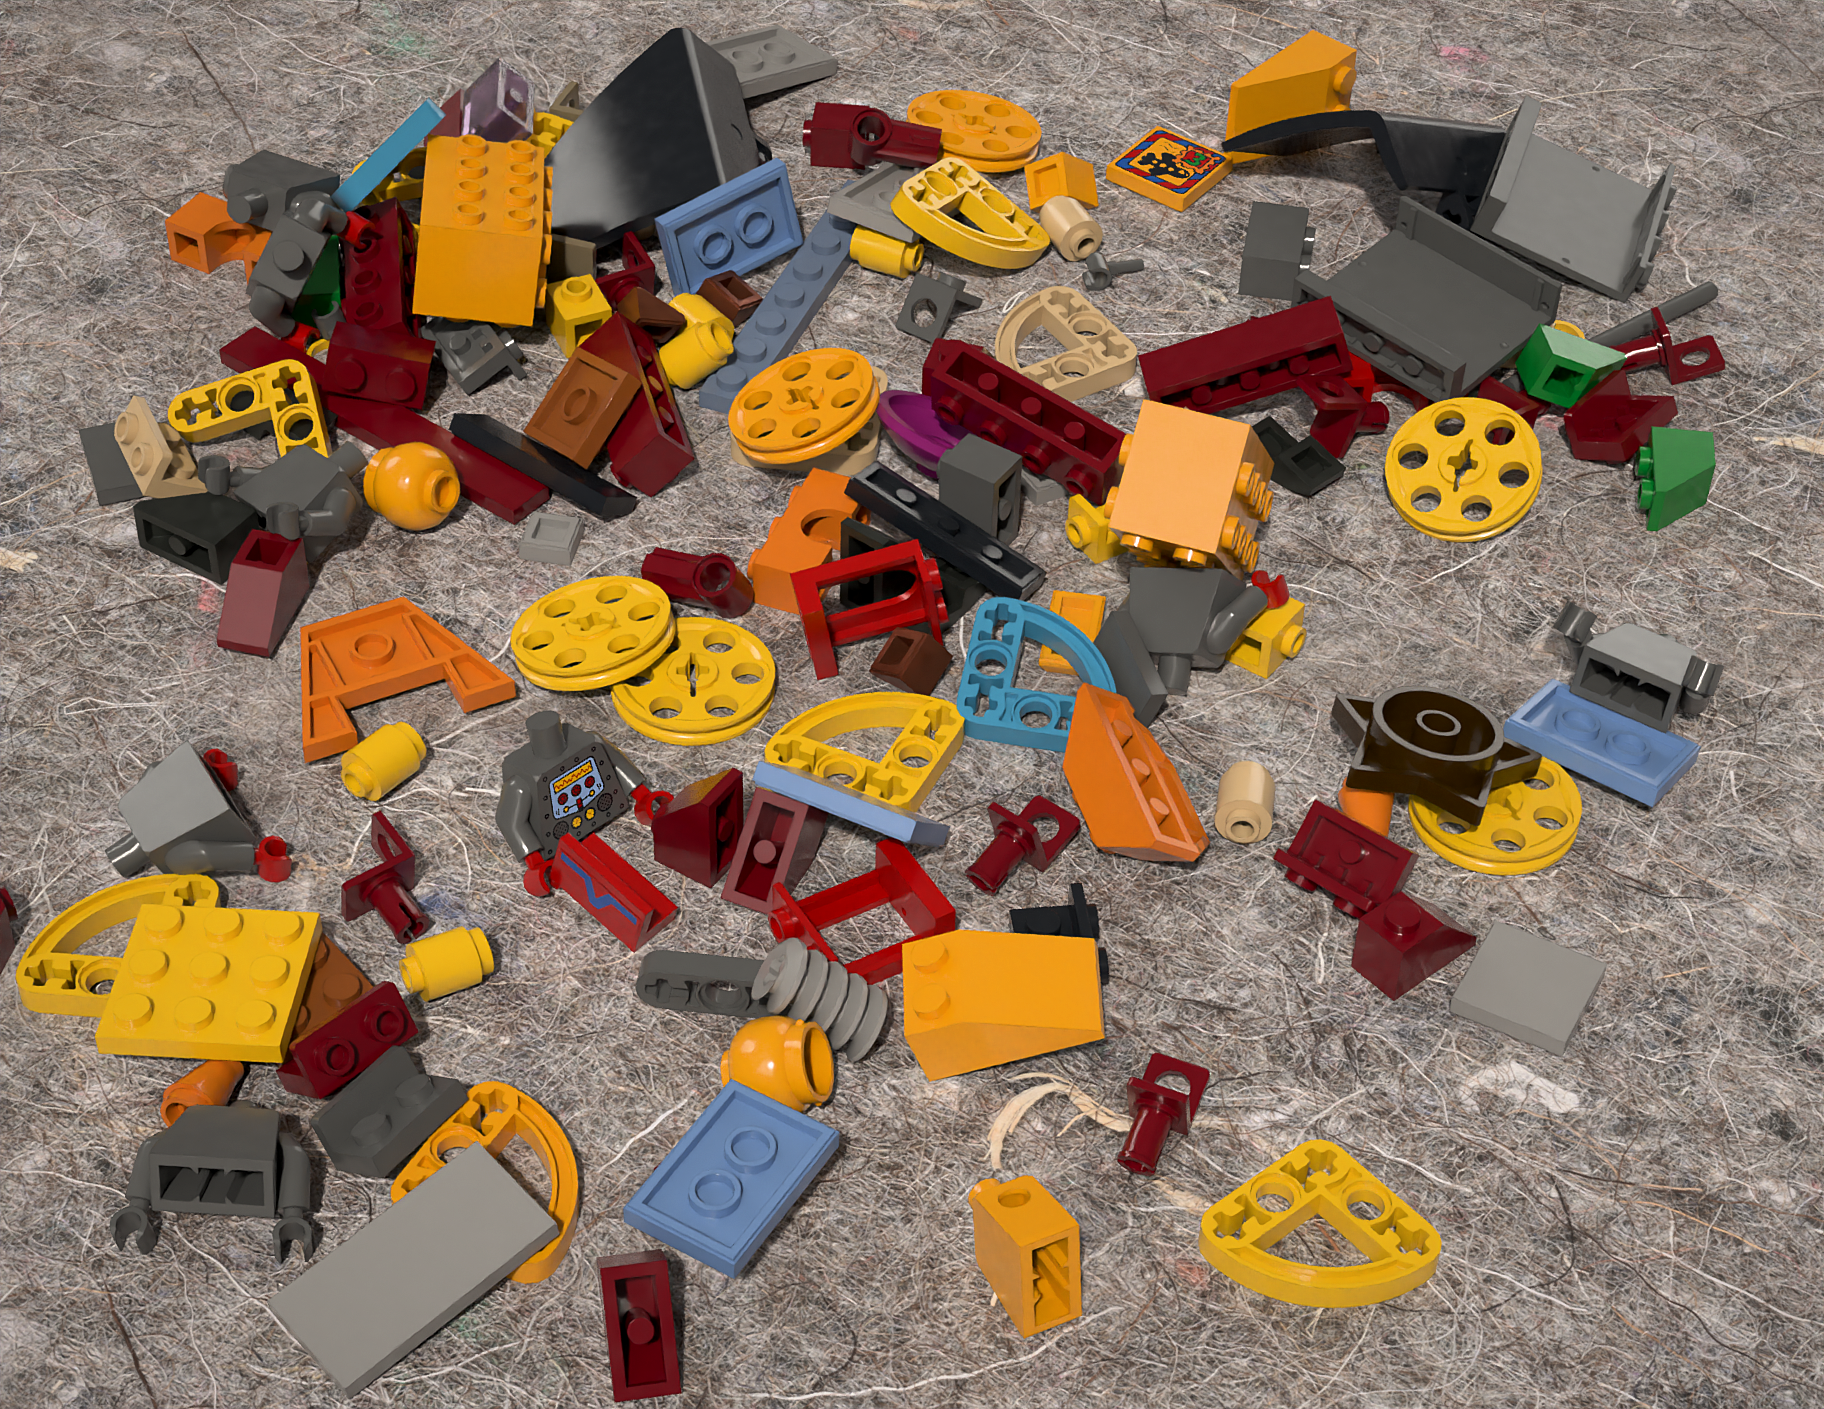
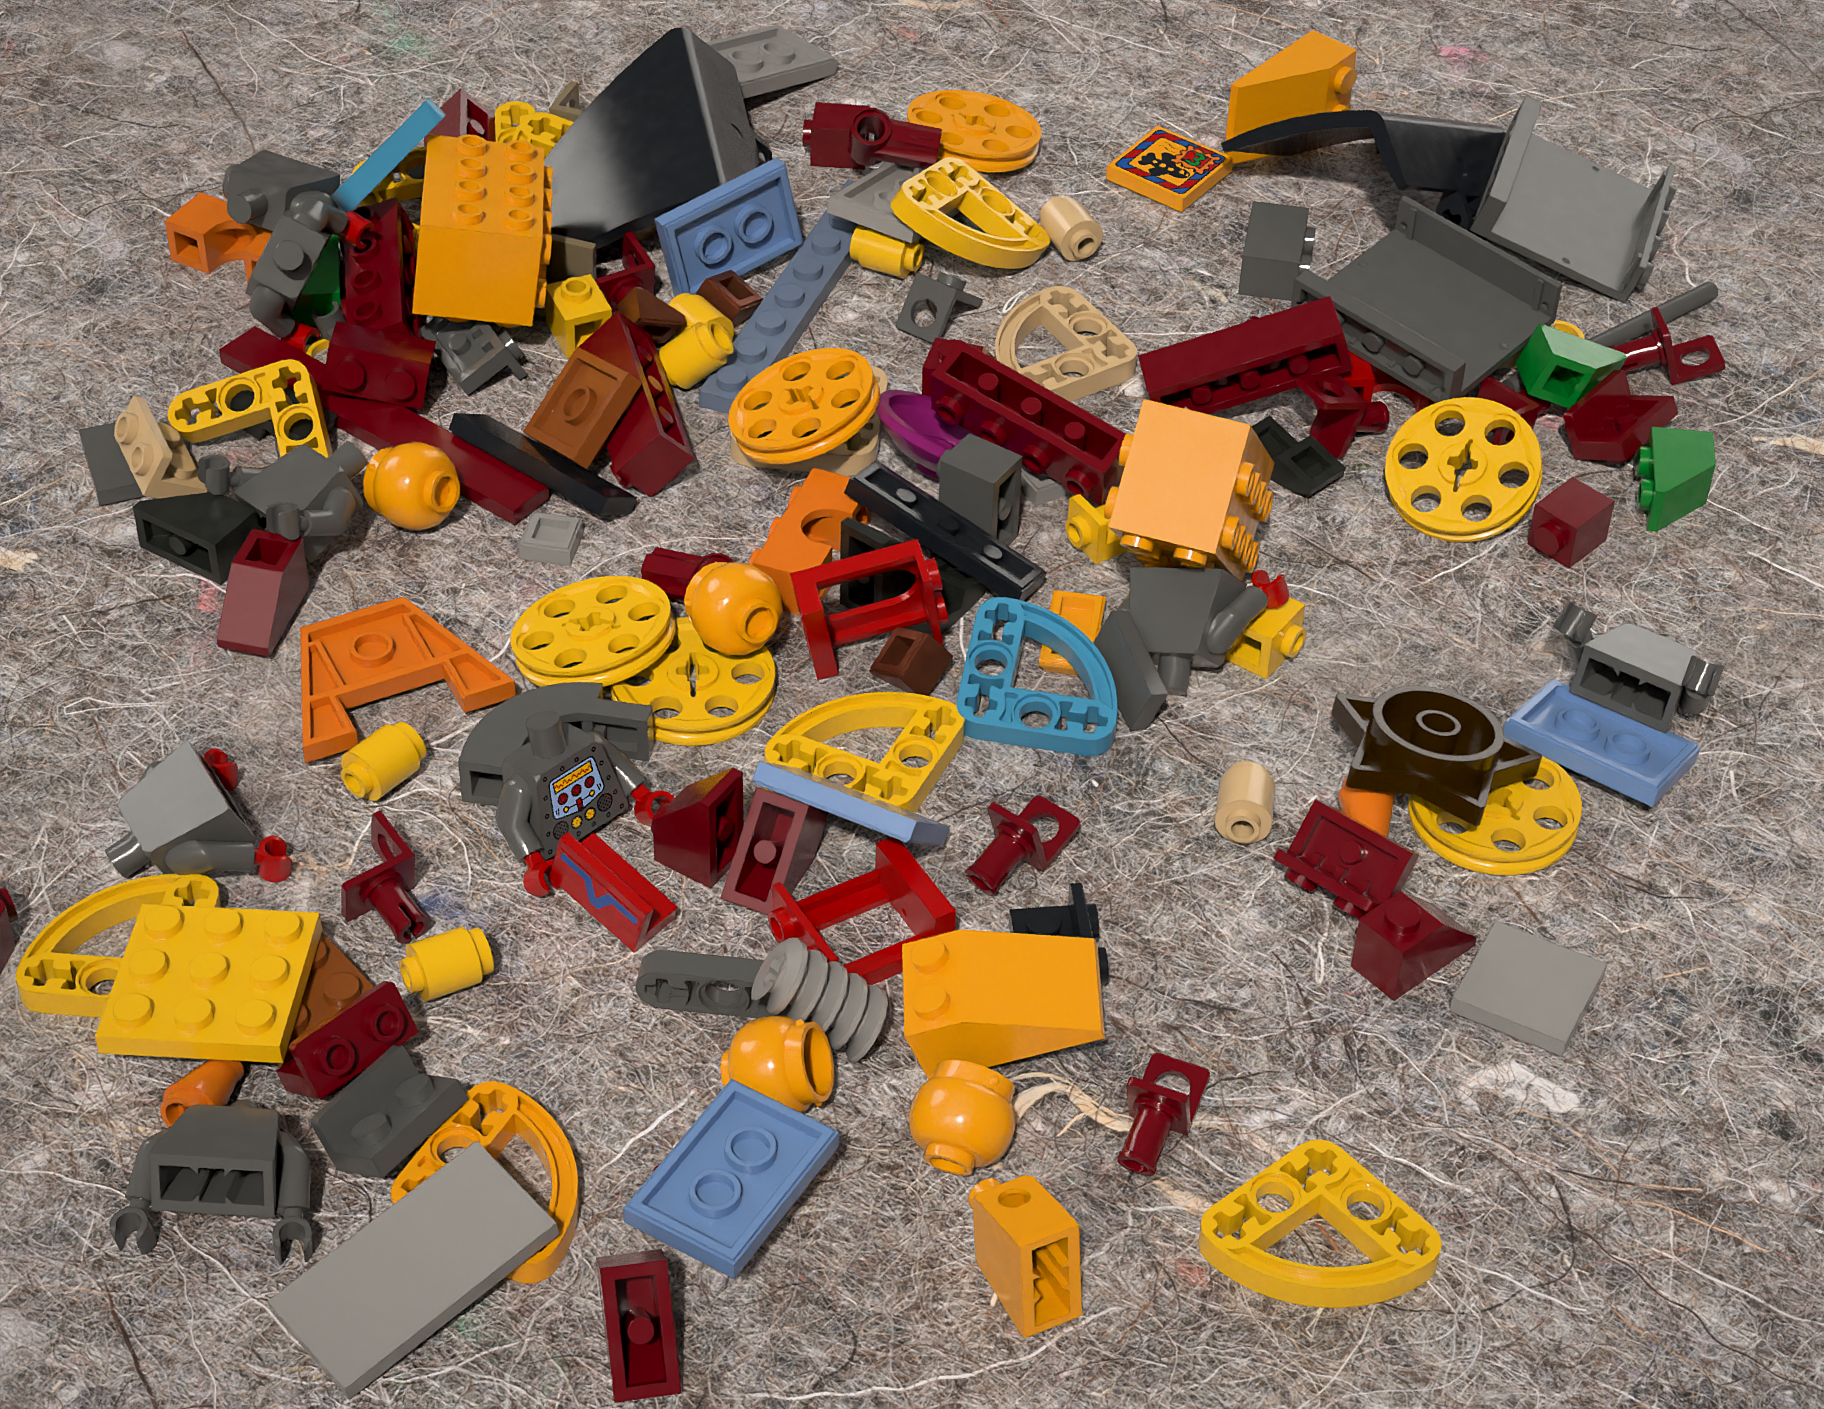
(499, 105): brick -> none
(577, 703): none -> dark grey arch
(733, 607): none -> light orange piece
(963, 1117): none -> light orange piece
(1061, 176): light orange panel -> none
(1102, 271): dark grey hand -> none
(1128, 783): orange wedge -> none
(1570, 522): none -> dark red brick

